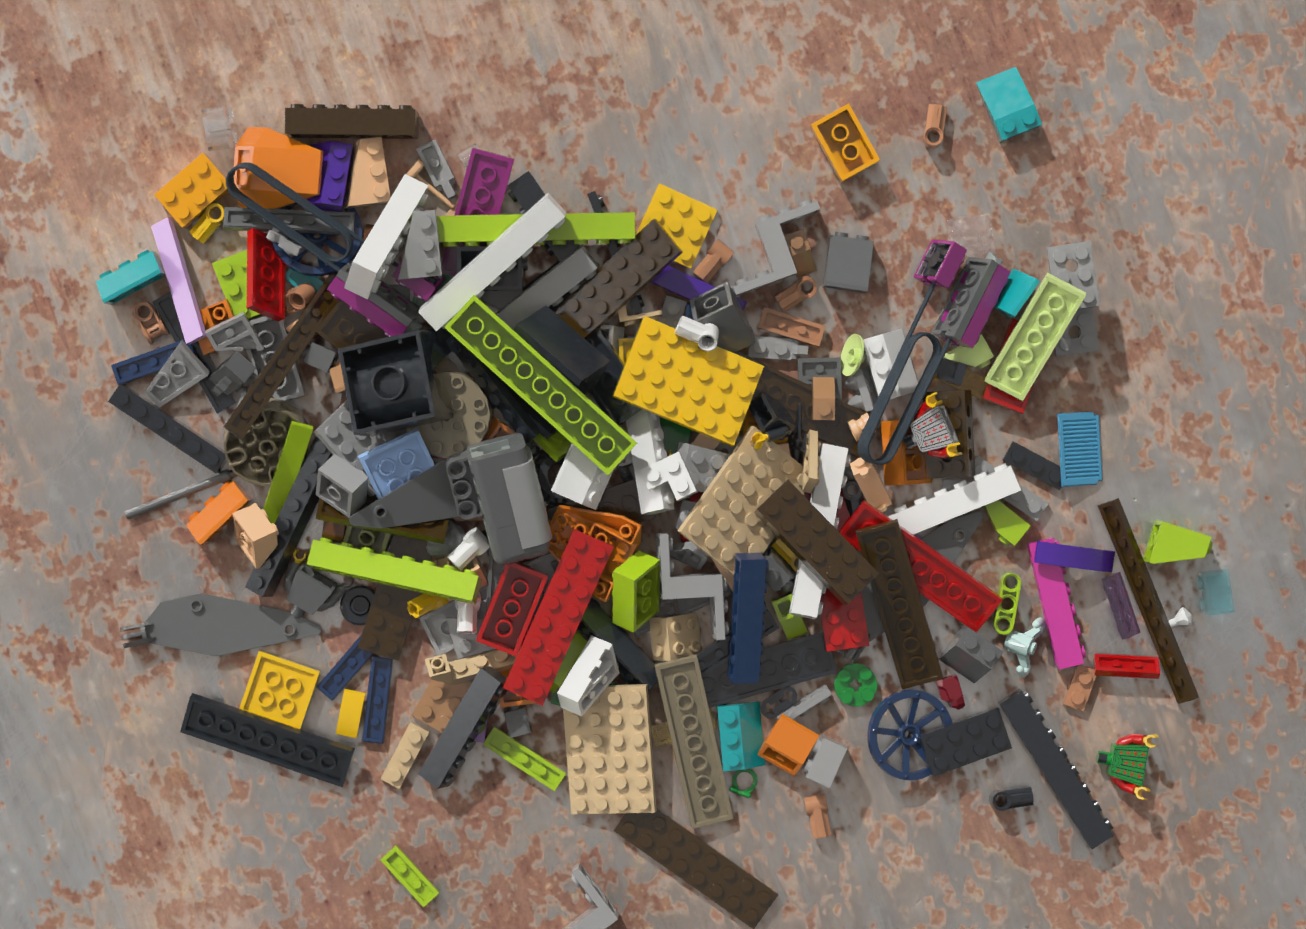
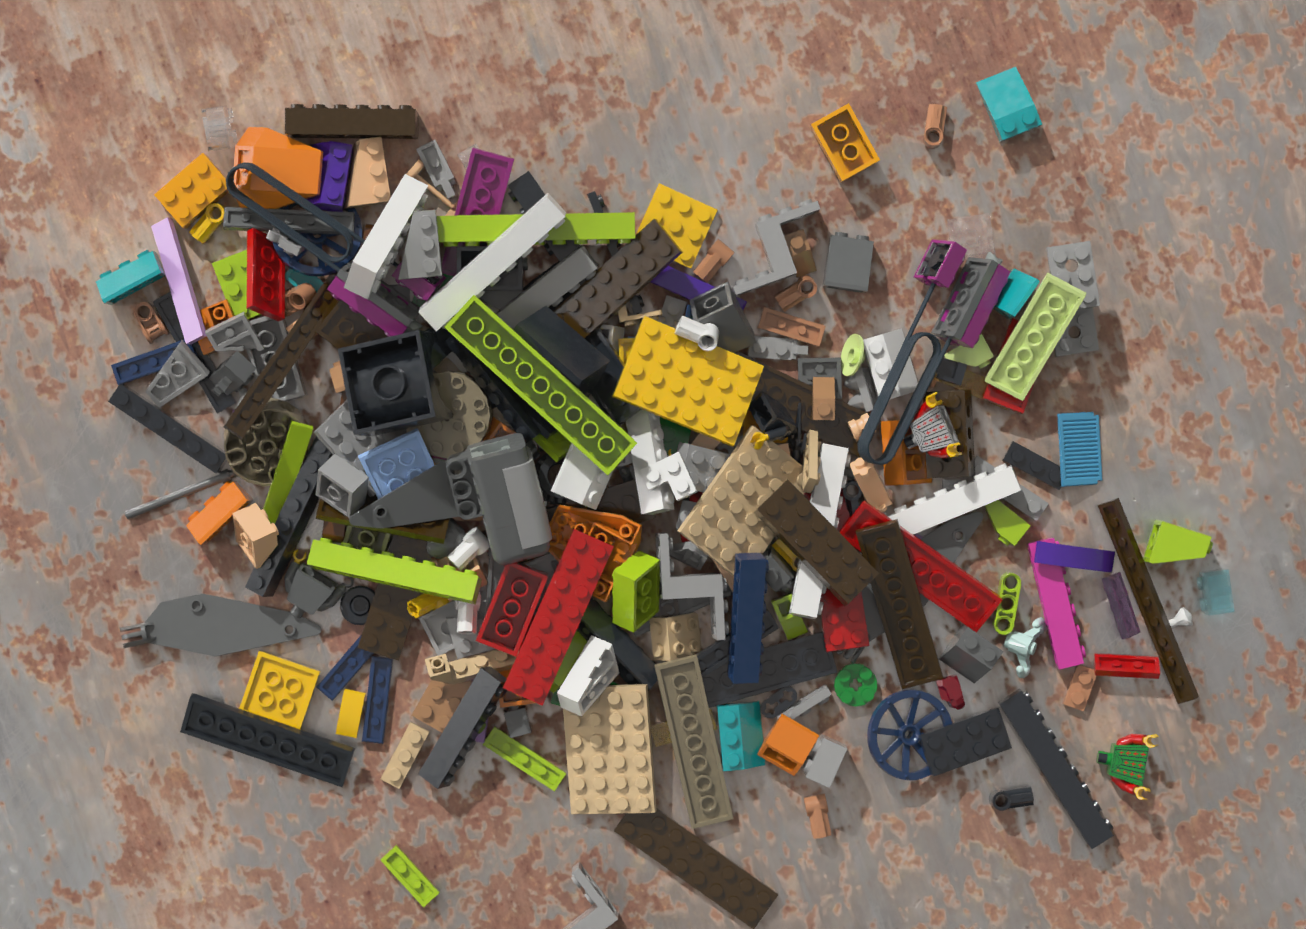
(320, 357): dark grey brick -> none
(746, 793): green piece -> none

